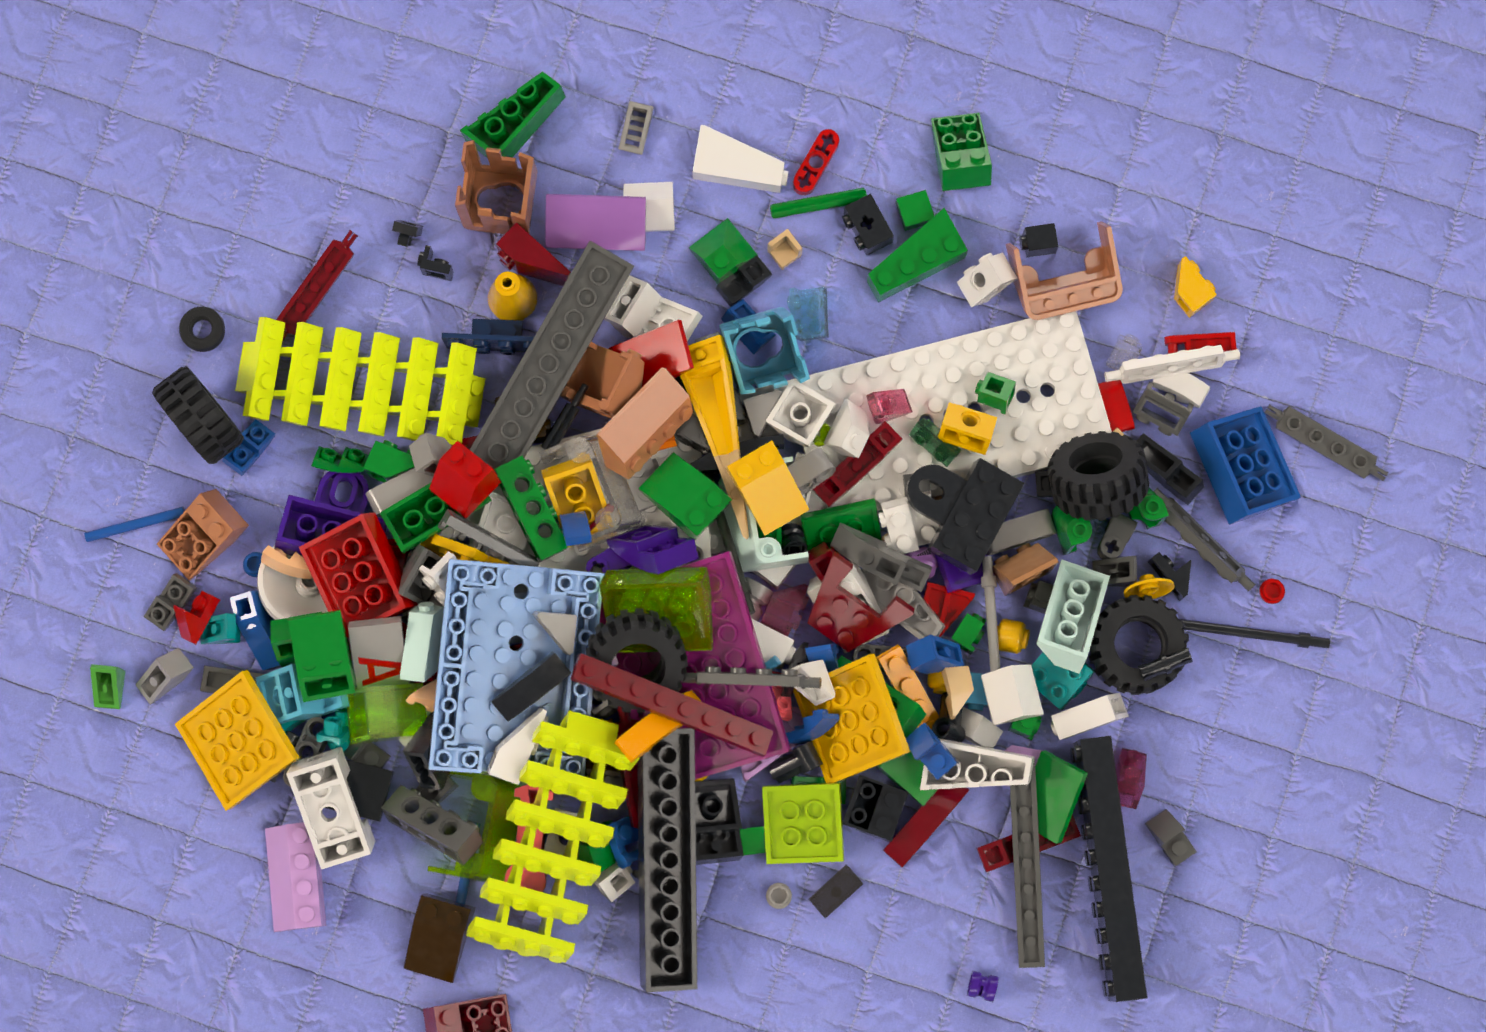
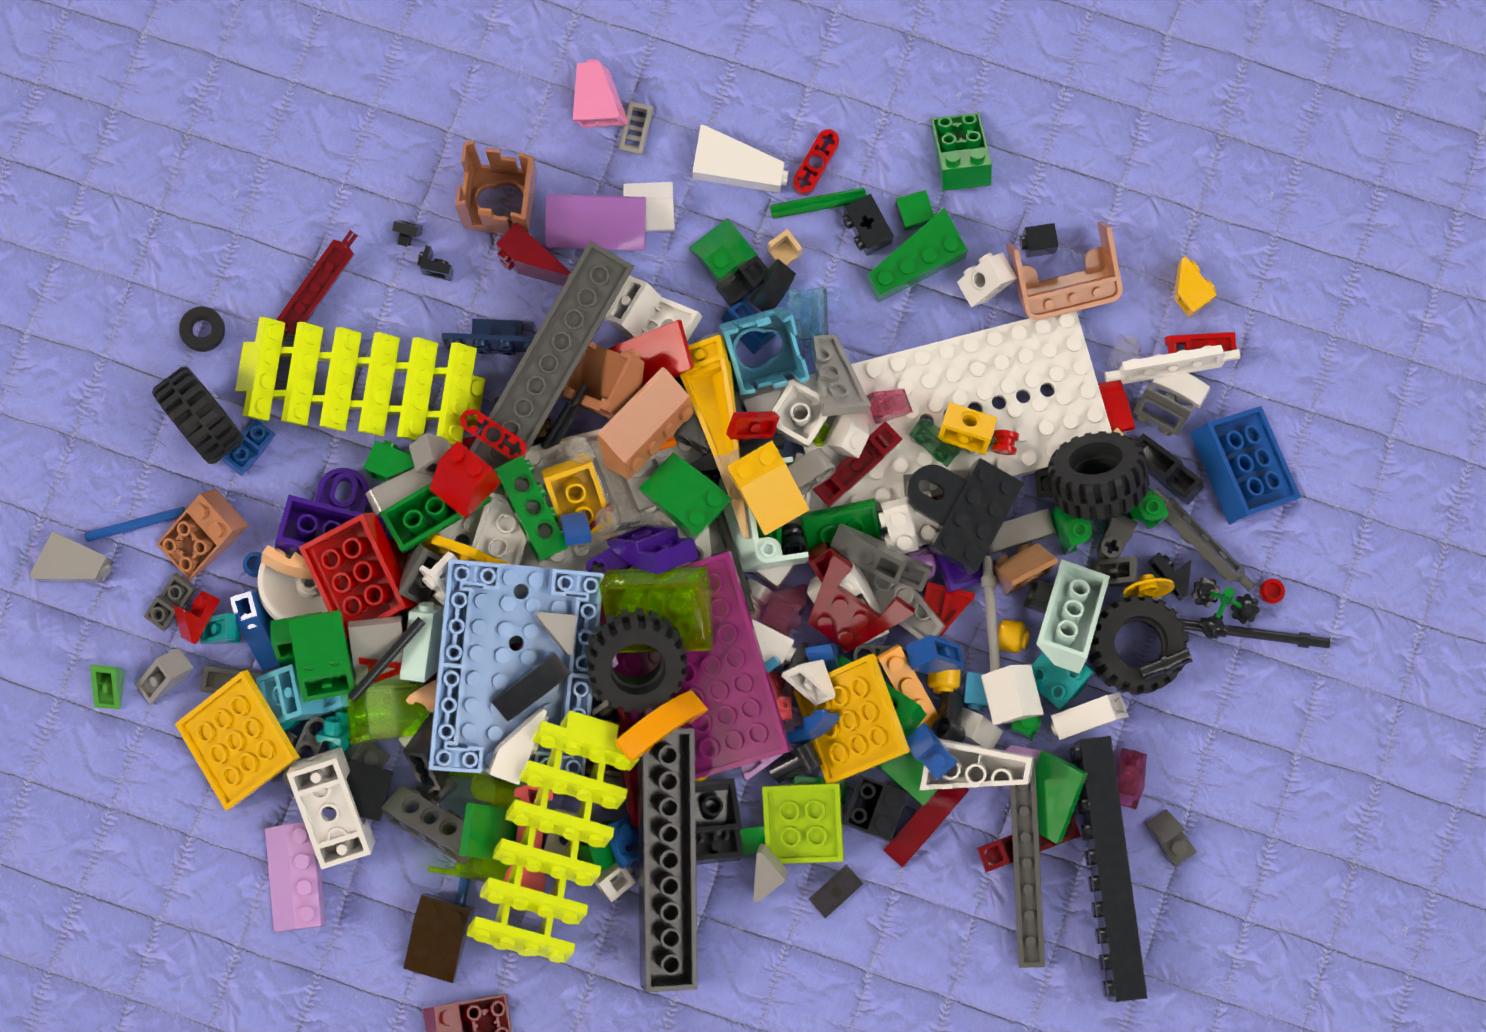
(69, 562): none -> light grey slope
(350, 462): green slope -> none
(386, 659): none -> black bar
(474, 429): none -> red beam
(484, 829): none -> green tile
(487, 539): dark grey hinge -> none
(512, 297): yellow cone -> none
(517, 117): green wedge -> none
(596, 97): none -> bright pink slope
(671, 705): dark red plate -> none
(752, 425): none -> red plate
(762, 677): dark grey plate -> none
(768, 873): none -> light grey slope
(775, 285): none -> black slope
(778, 895): light grey plate -> none
(836, 380): none -> light grey wing
(958, 686): tan slope -> none
(969, 632): green brick -> none
(982, 986): dark purple wheel -> none
(995, 391): green brick -> none
(1005, 442): none -> red wheel
(1243, 608): none -> black plant
(1326, 442): dark grey plate -> none

